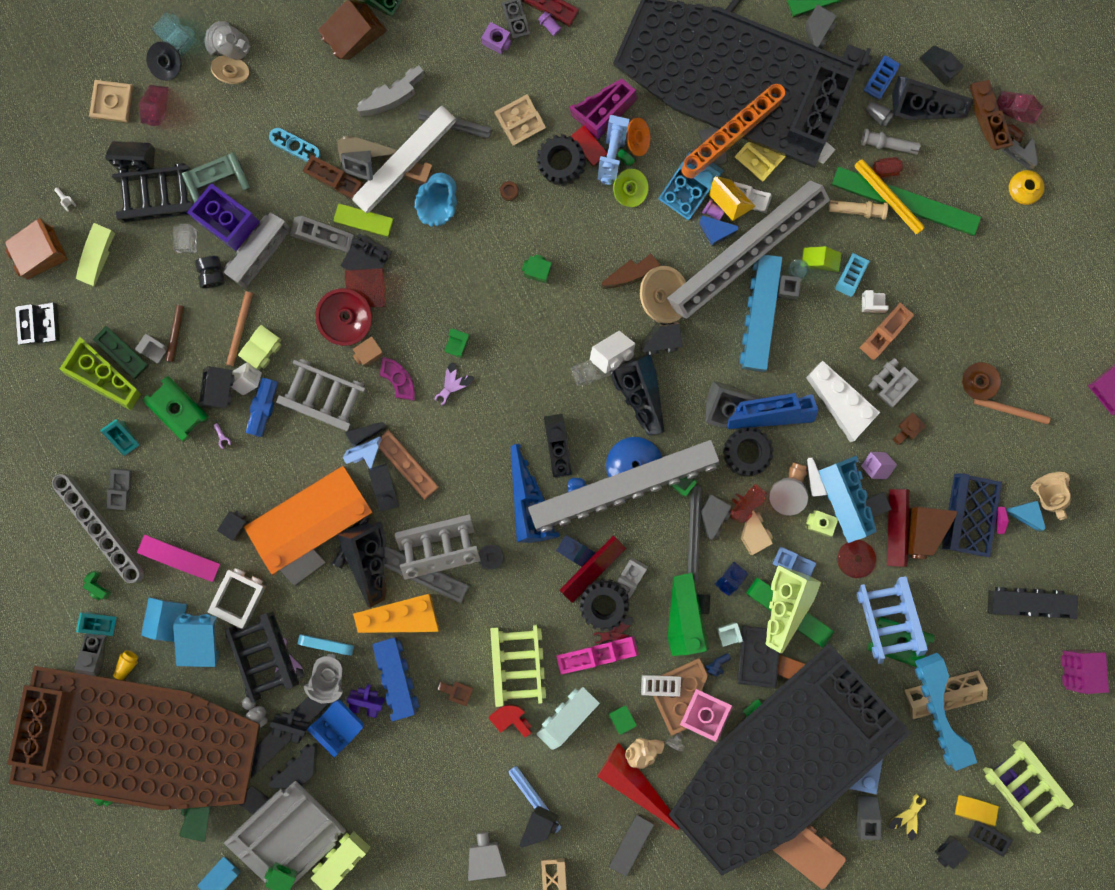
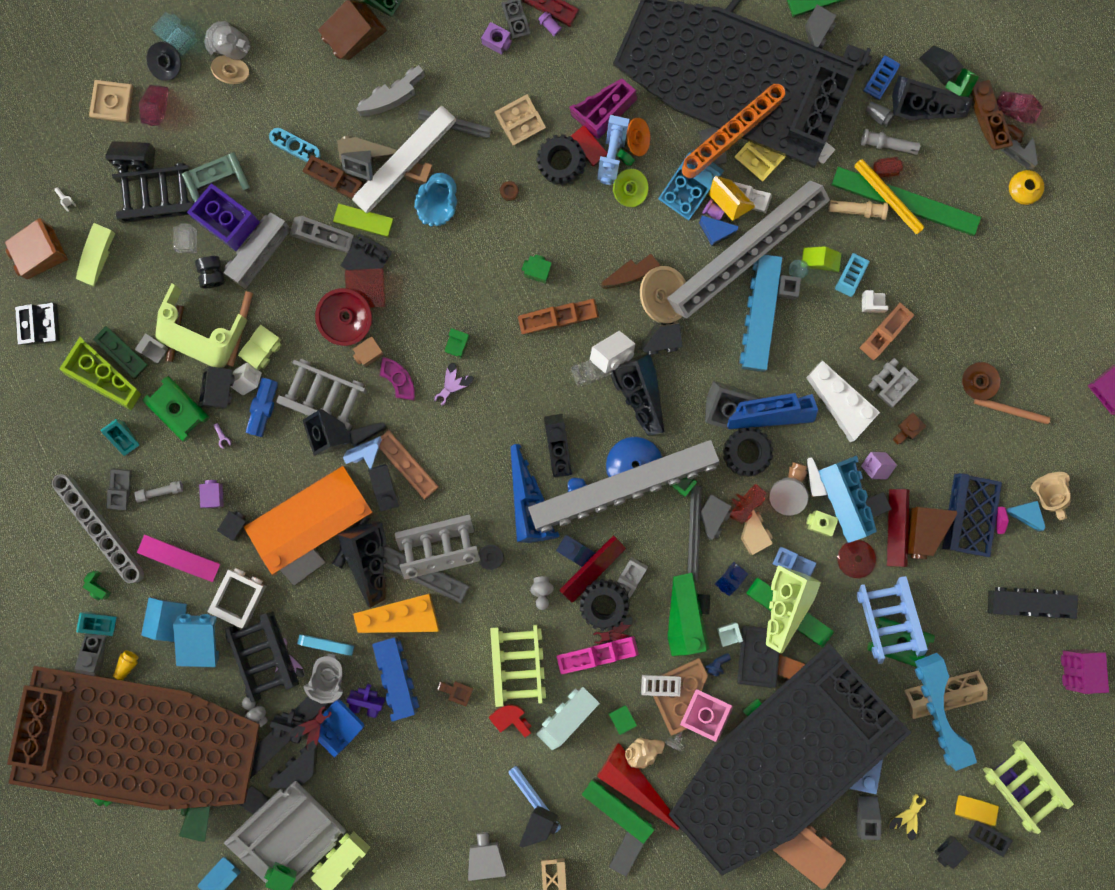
(143, 495): none -> light grey bar
(210, 351): none -> yellowish green windscreen
(211, 494): none -> medium lavender brick
(313, 728): none -> dark red piece
(325, 432): none -> black slope
(541, 589): none -> light grey animal
(558, 316): none -> dark orange slope
(618, 811): none -> green fence
(964, 84): none -> green panel

